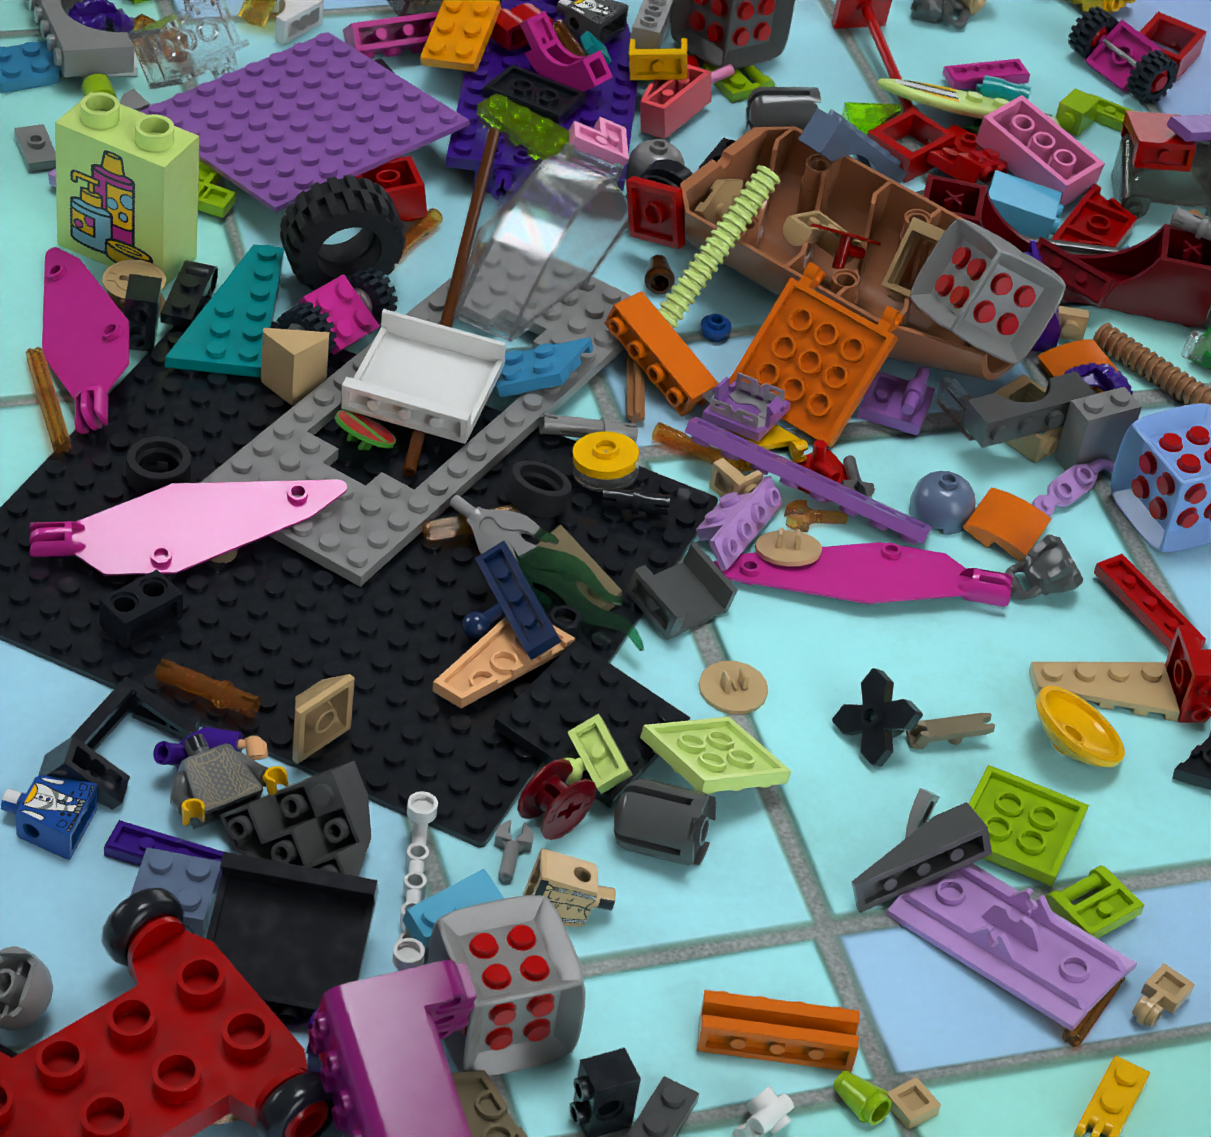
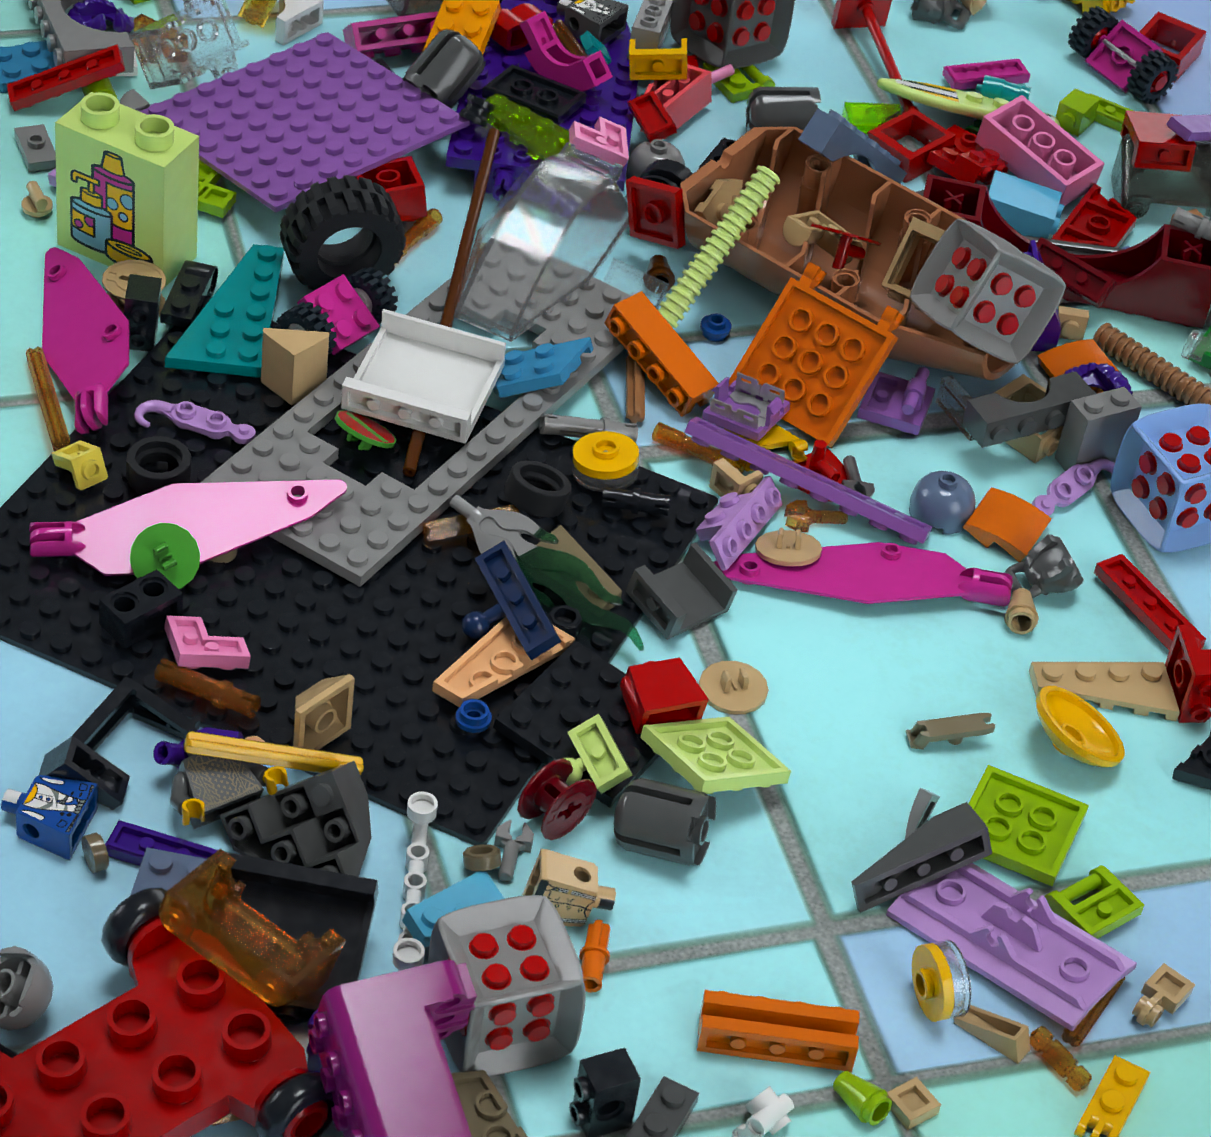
(36, 203): none -> tan plate
(66, 77): none -> red plate
(84, 463): none -> light yellow bracket
(95, 852): none -> dark tan tile
(168, 550): none -> bright green piece
(196, 649): none -> bright pink plate
(197, 419): none -> lavender piece
(240, 941): none -> clear orange windscreen
(266, 753): none -> yellow axle
(446, 67): none -> dark grey cylinder
(473, 716): none -> blue plate
(477, 110): none -> black wheel
(482, 857): none -> dark tan tile
(595, 955): none -> orange axle
(634, 280): none -> clear tile
(652, 116): none -> red tile
(662, 693): none -> red torso
(878, 717): black plant -> none
(941, 980): none -> yellow piece
(998, 1032): none -> tan piece
(1021, 612): none -> tan cone
(1060, 1058): none -> clear orange axle

